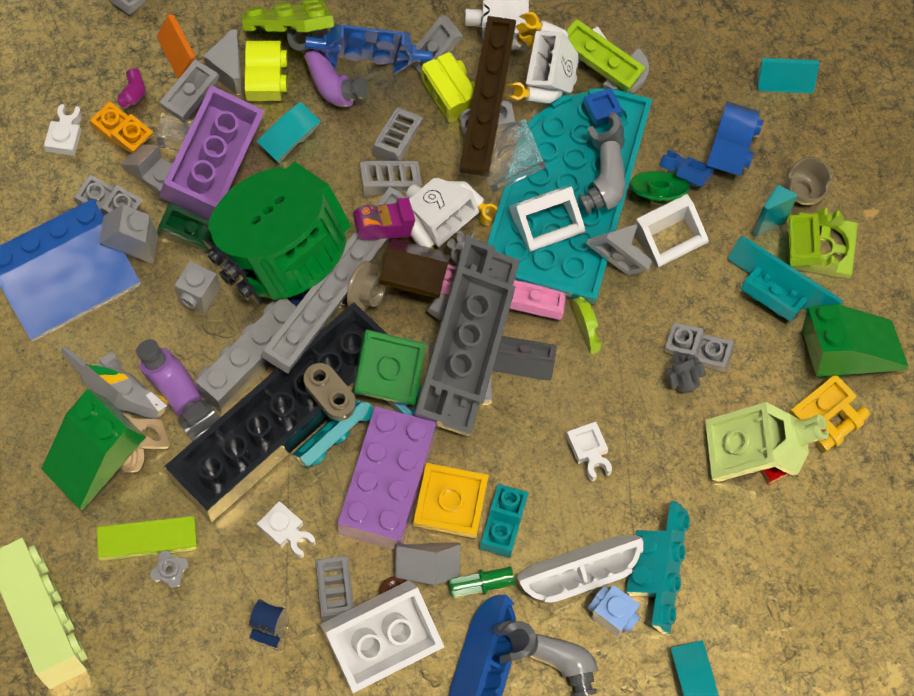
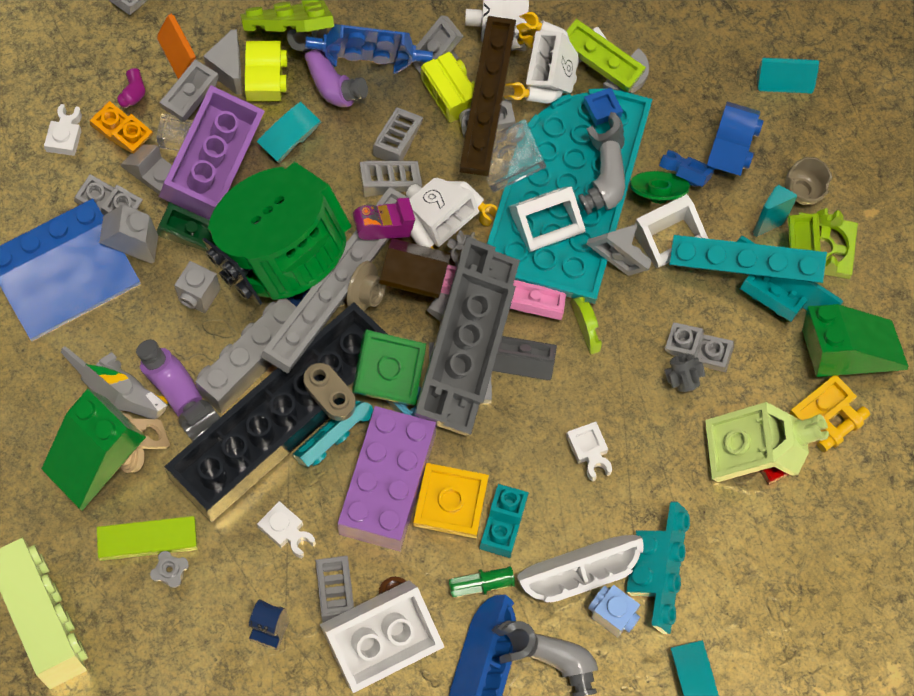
(427, 562): light grey slope -> none
(748, 258): none -> teal plate

